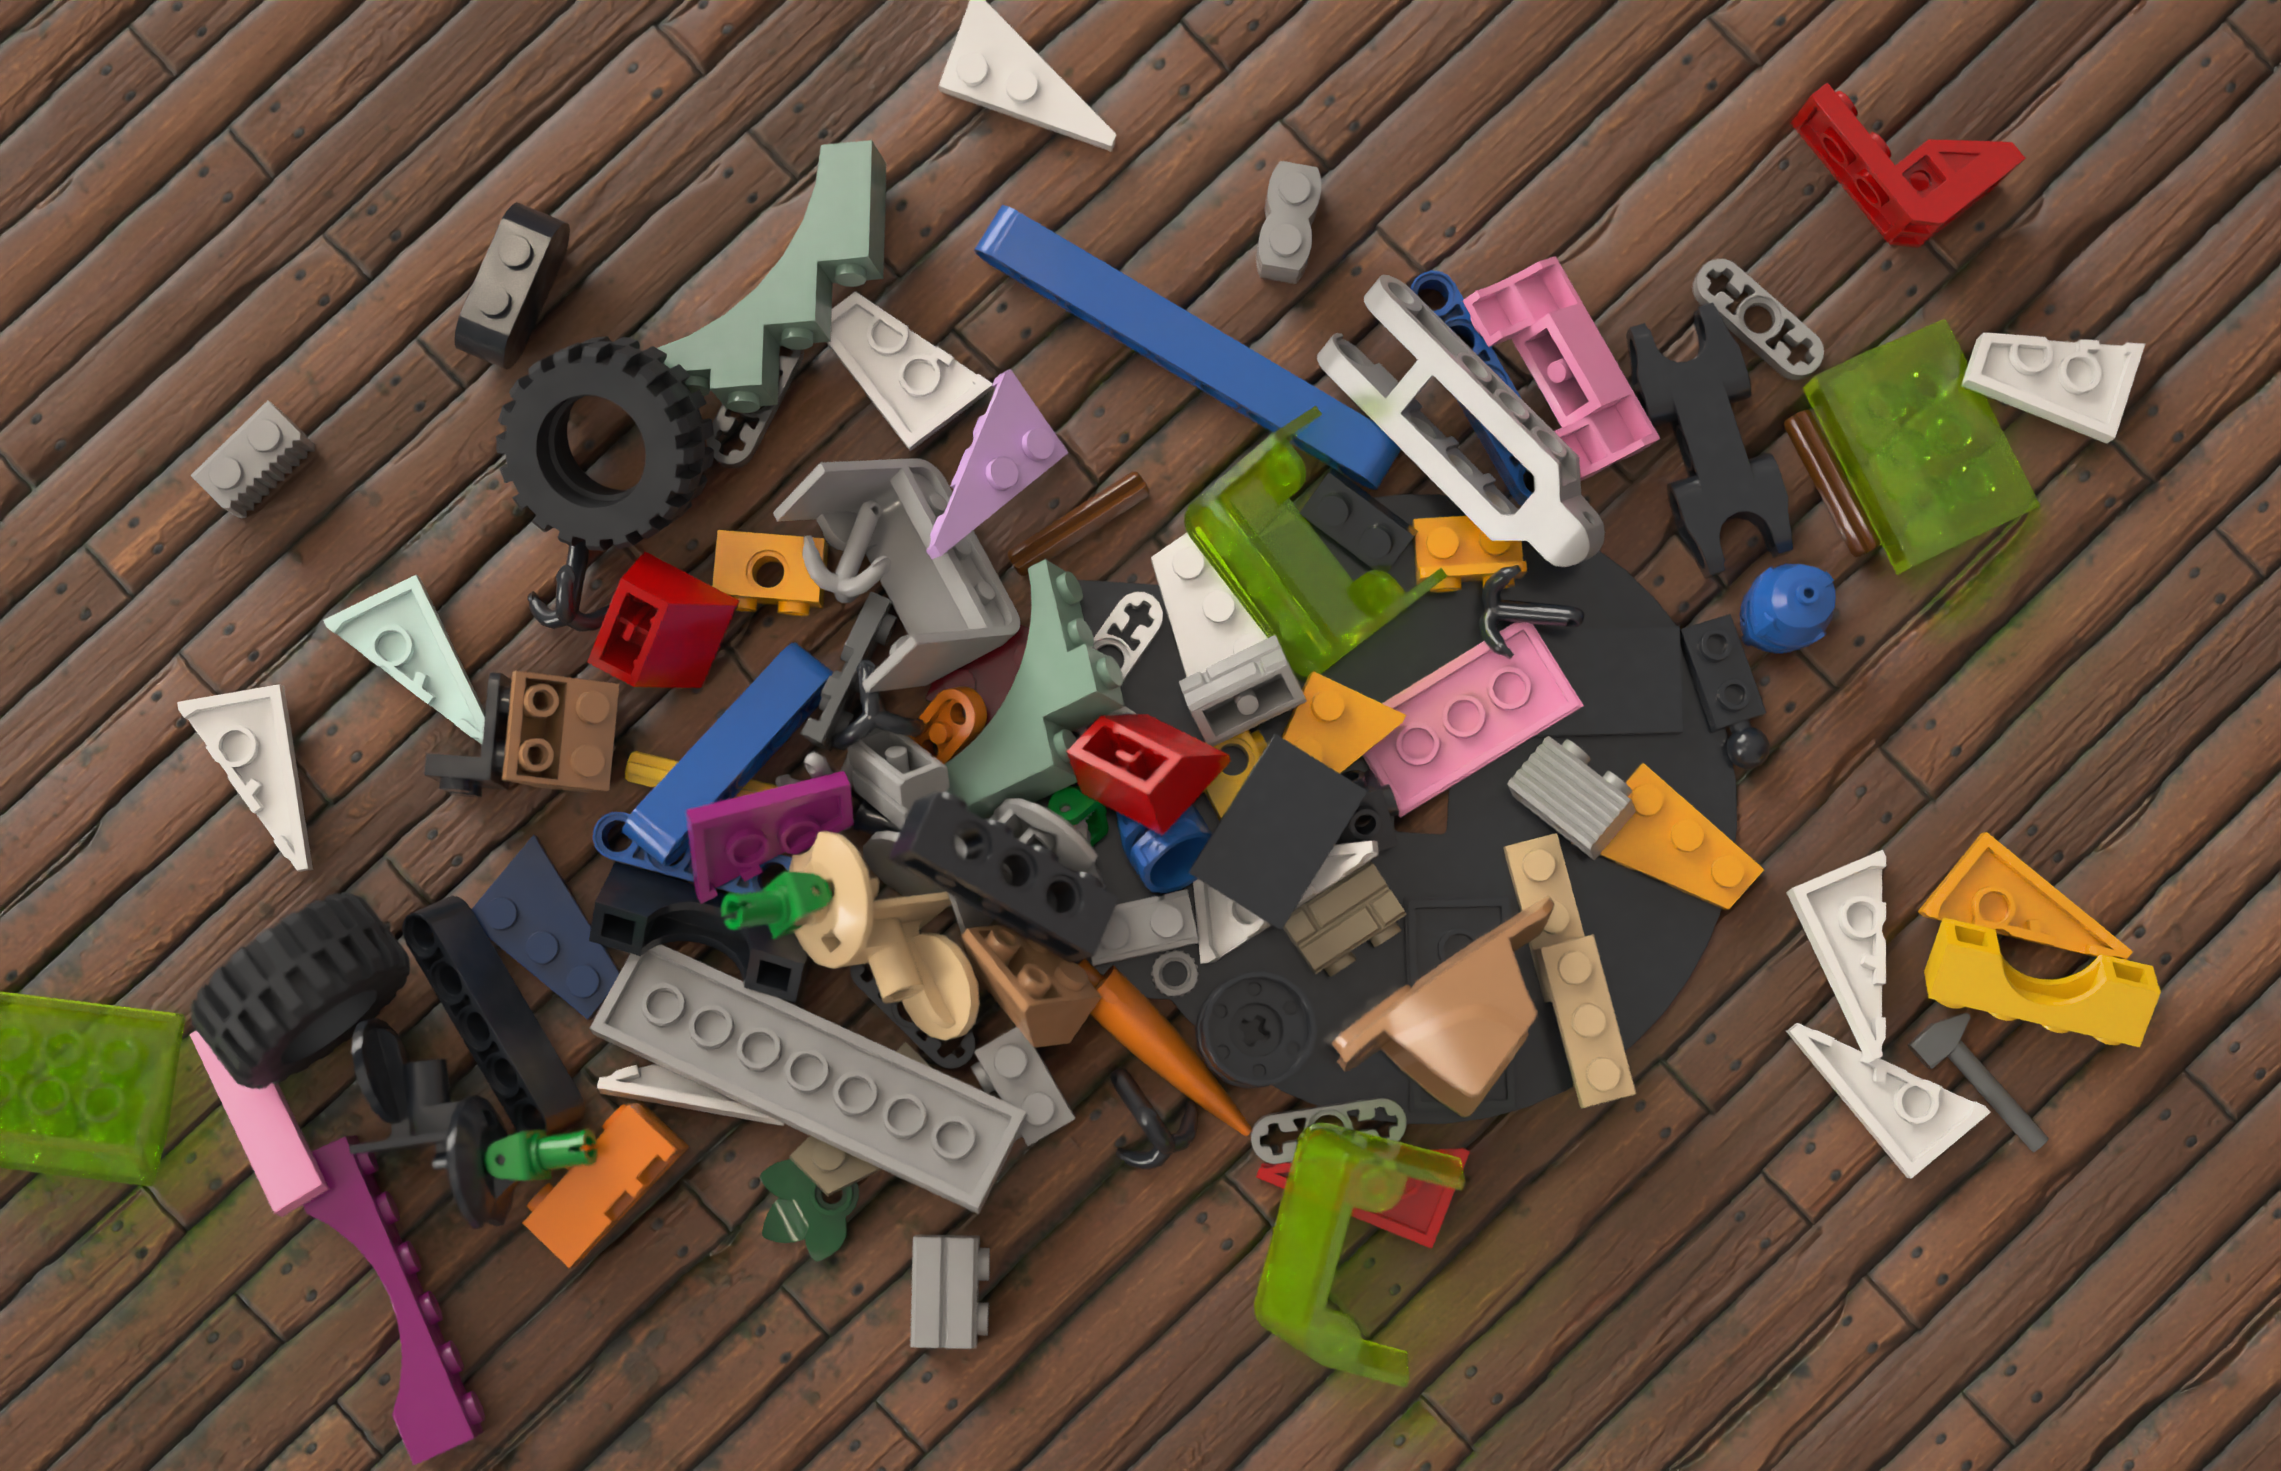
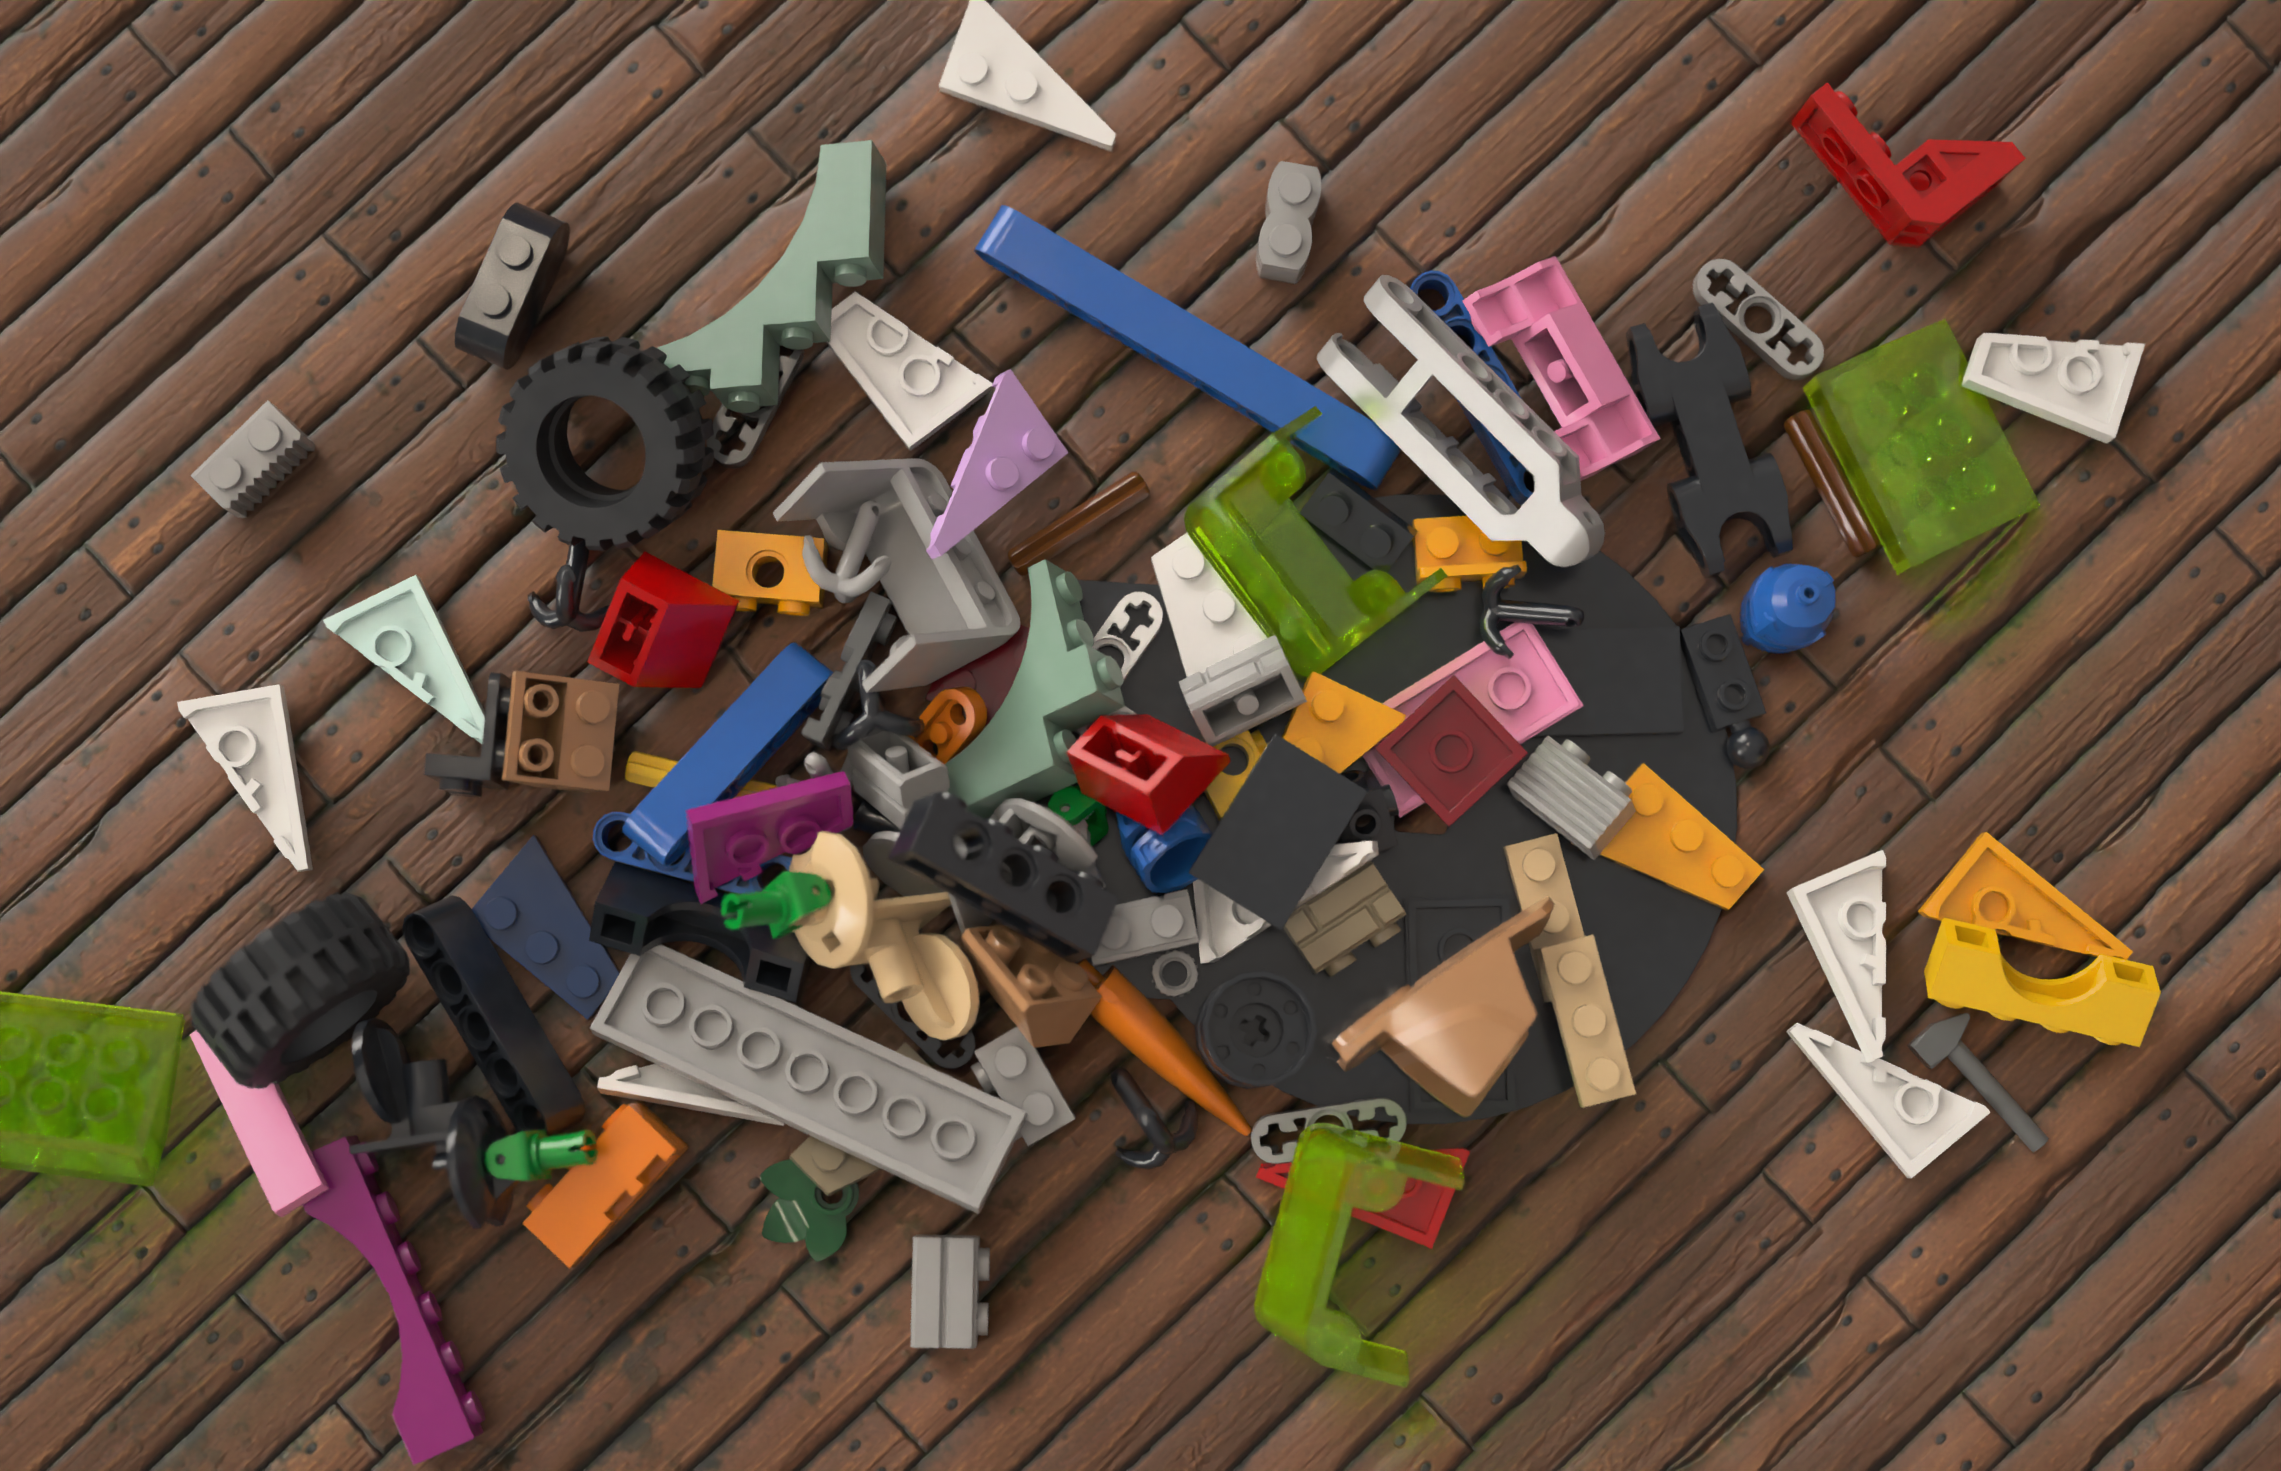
(1451, 751): none -> dark red plate

